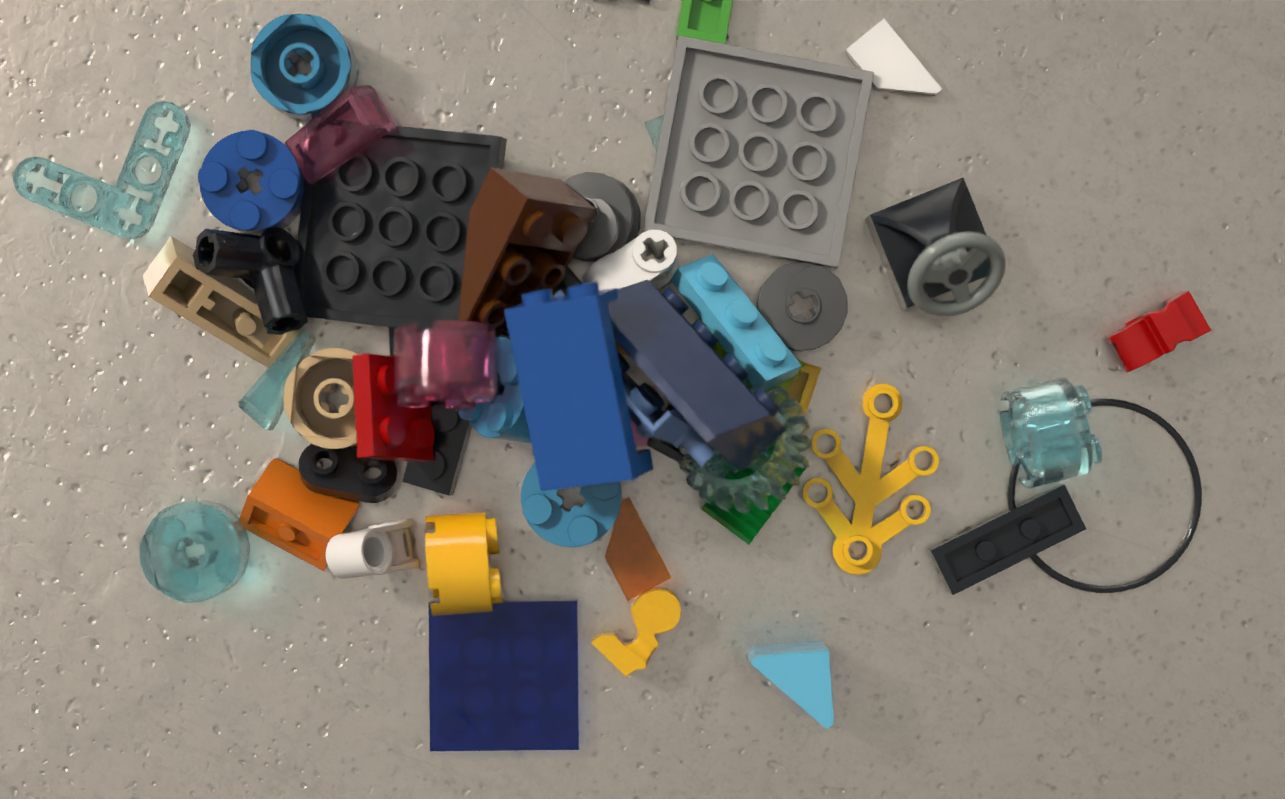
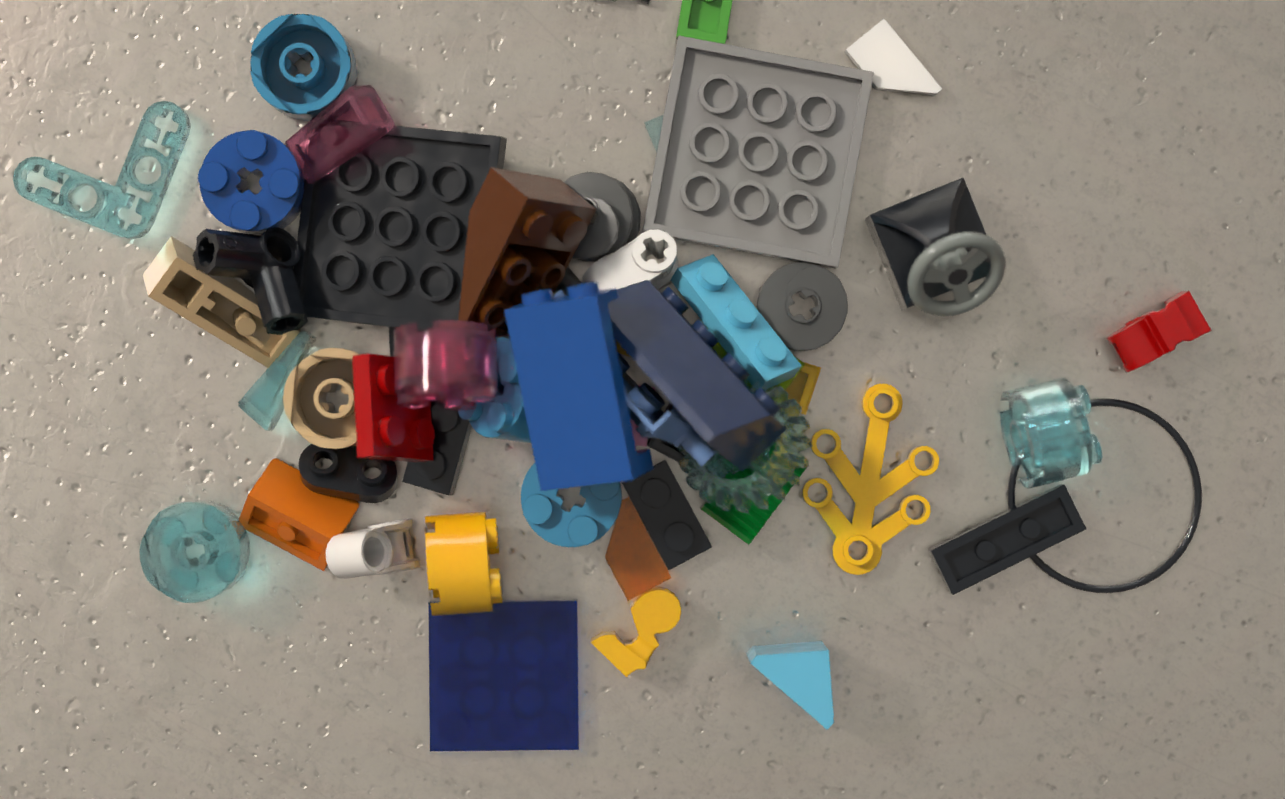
(667, 515): none -> black plate

